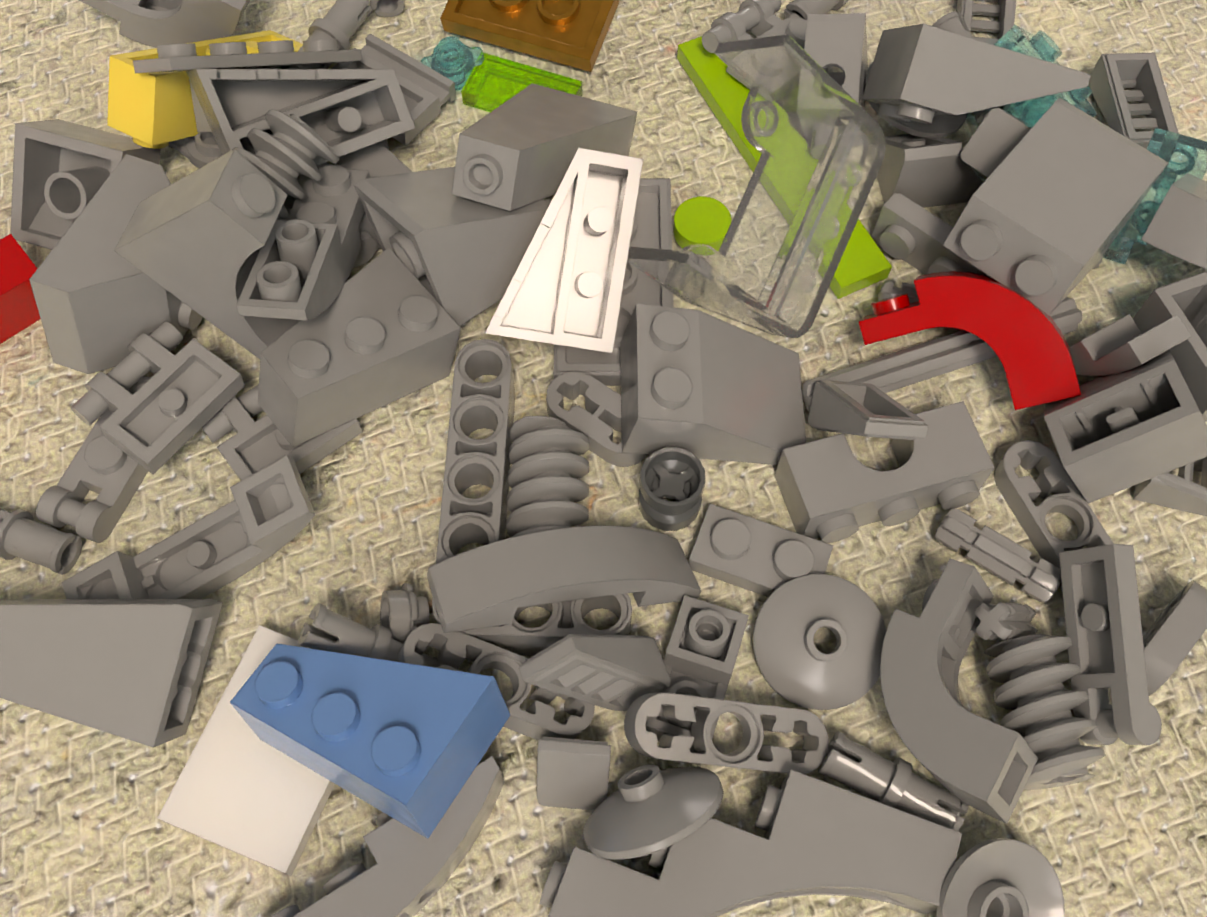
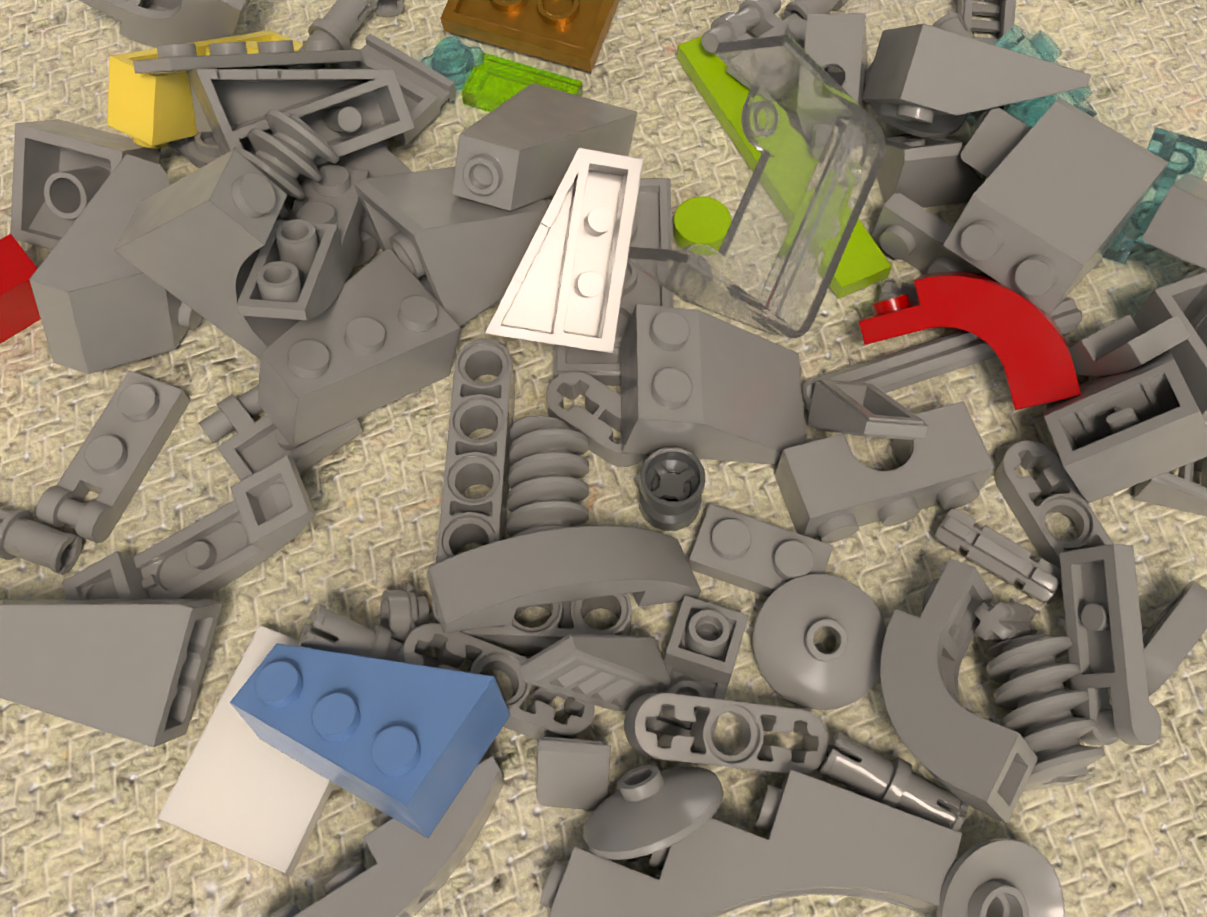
(168, 406): light grey plate -> none
(1141, 75): light grey slope -> none

